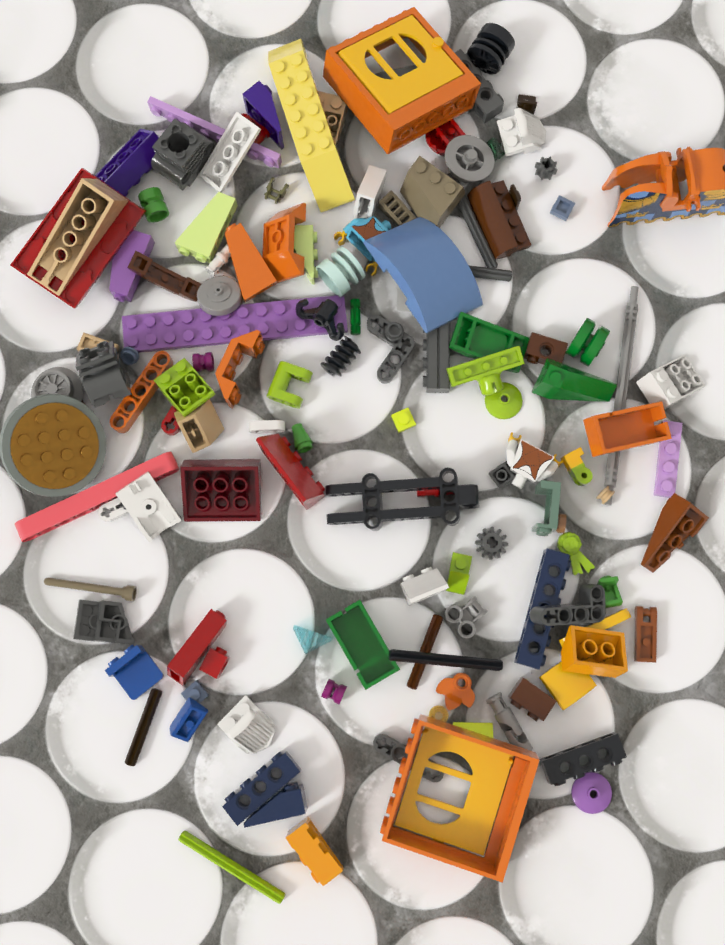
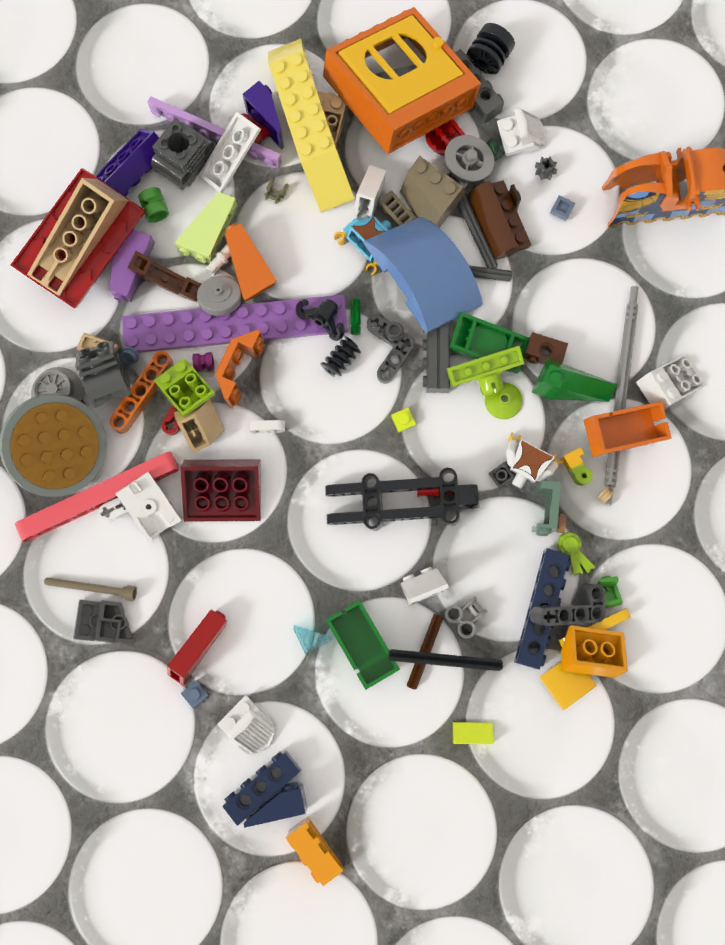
(135, 671): blue bracket -> none
(143, 727): dark brown axle -> none
(188, 720): blue slope -> none
(215, 662): red brick -> none
(232, 867): lime axle -> none
(279, 243): orange slope -> none
(281, 380): lime connector -> none
(291, 470): red slope -> none
(301, 439): bright green cone -> none
(304, 245): yellowish green slope -> none
(338, 692): magenta wheel -> none
(340, 271): light aqua wheel -> none
(383, 750): dark grey beam -> none
(438, 708): clear yellow plate -> none
(454, 693): orange plate -> none
(458, 573): lime slope -> none
(490, 766): door -> none
(495, 538): dark grey gear -> none
(509, 722): light grey piece -> none
(529, 105): dark brown bracket -> none
(532, 699): reddish brown brick -> none
(581, 793): medium lavender dish -> none
(588, 342): green wheel -> none
(614, 756): black brick -> none
(645, 634): dark orange plate -> none
(668, 462): lavender plate -> none
(675, 524): dark orange wedge -> none

